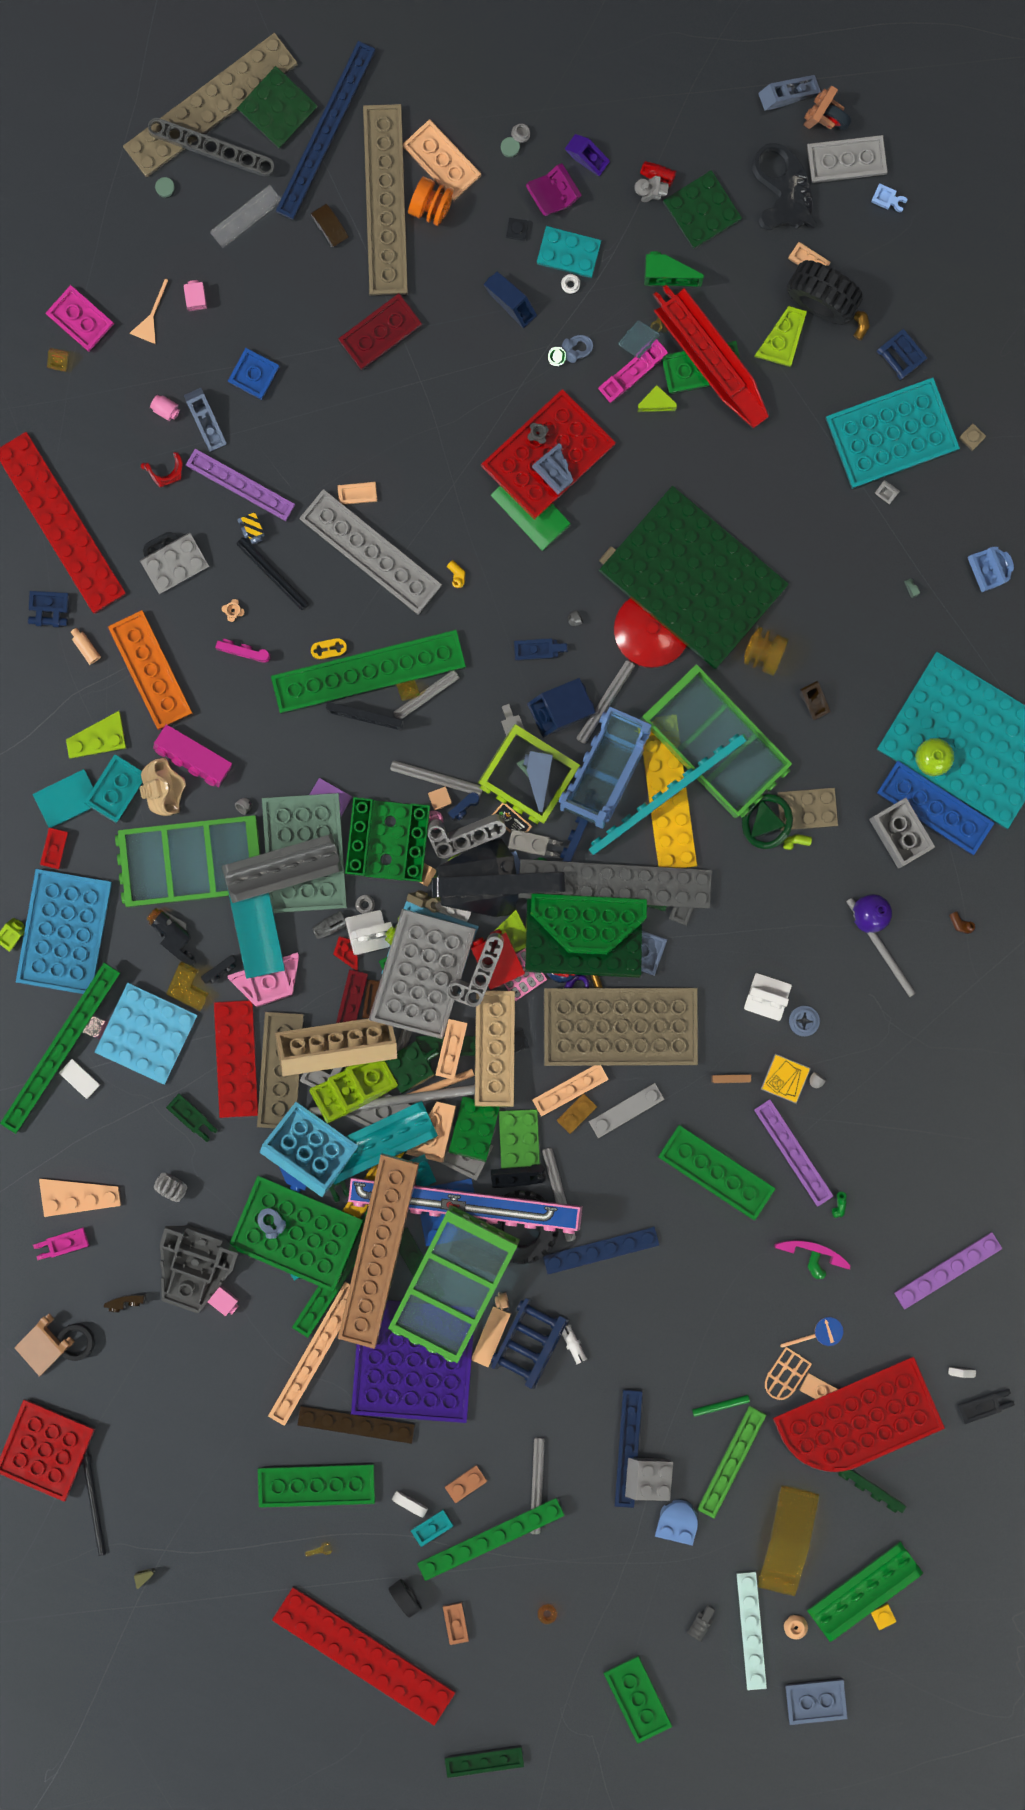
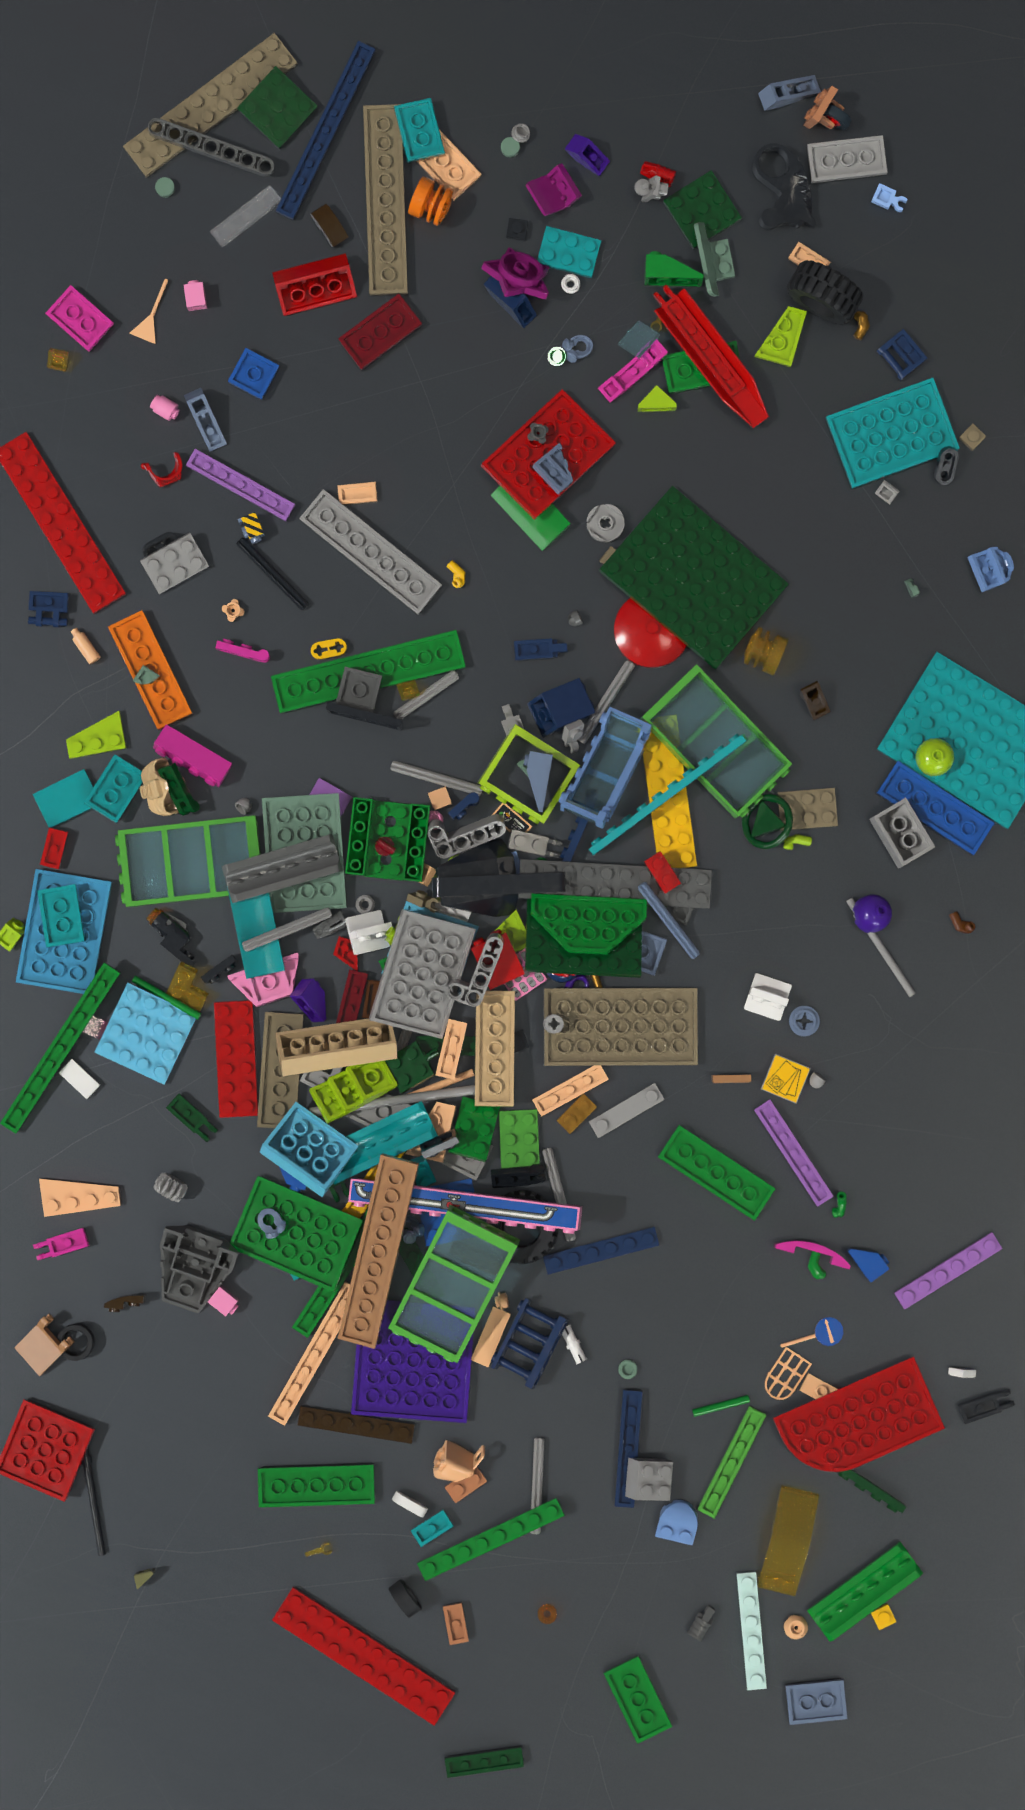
(61, 915): none -> teal plate
(145, 676): none -> sand green tile
(175, 1002): none -> green bar
(178, 789): none -> dark green plate
(286, 929): none -> light grey axle
(310, 999): none -> dark purple slope
(314, 284): none -> red slope
(359, 689): none -> dark grey plate
(384, 846): none -> dark red plate
(418, 1230): none -> sand blue piece
(419, 130): none -> teal tile
(444, 1141): none -> black plate
(455, 1462): none -> light nougat piece
(518, 274): none -> magenta plate
(551, 1022): none -> light grey wheel
(571, 734): none -> light grey plate
(602, 513): none -> light grey plate
(627, 1369): none -> sand green tile
(662, 872): none -> red plate
(668, 920): none -> sand blue axle
(715, 259): none -> sand green plate
(869, 1262): none -> blue slope
(946, 464): none -> black plate

